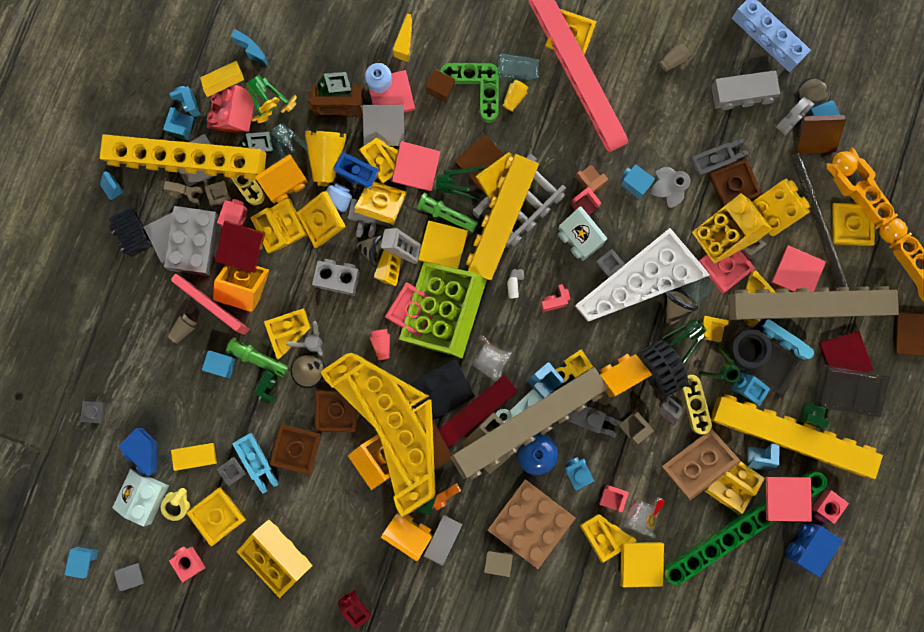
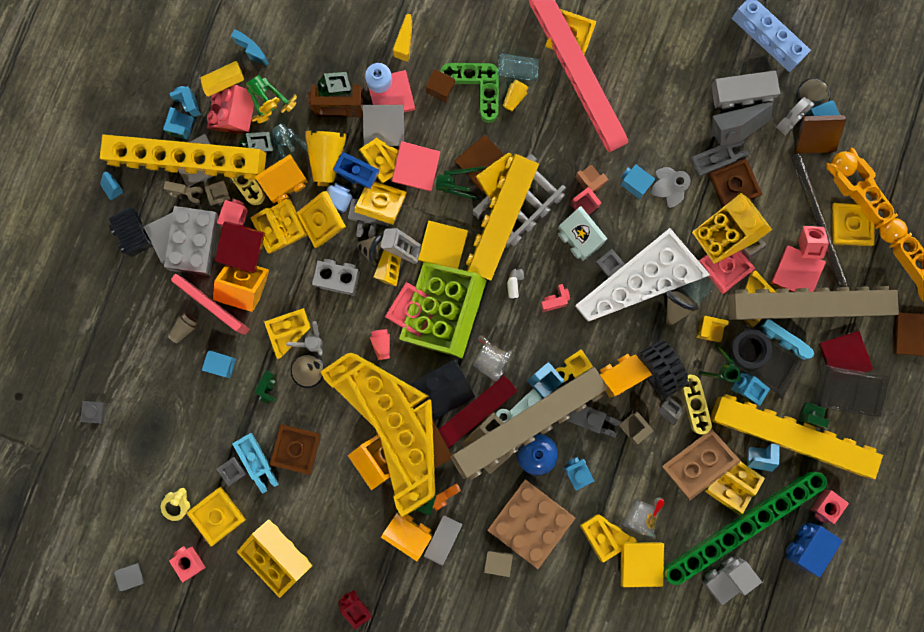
(79, 562): dark azure panel -> none
(140, 498): light aqua slope -> none
(141, 450): blue slope -> none
(193, 456): yellow tile -> none
(248, 353): bright green pin -> none
(334, 412): reddish brown tile -> none
(439, 206): bright green pin -> none
(613, 498): coral panel -> none
(675, 57): dark tan cone -> none
(692, 329): dark green plant -> none
(730, 579): none -> light grey brick
(741, 123): none -> dark grey slope
(782, 206): yellow bracket -> none
(788, 499): coral tile -> none
(813, 242): none -> coral brick

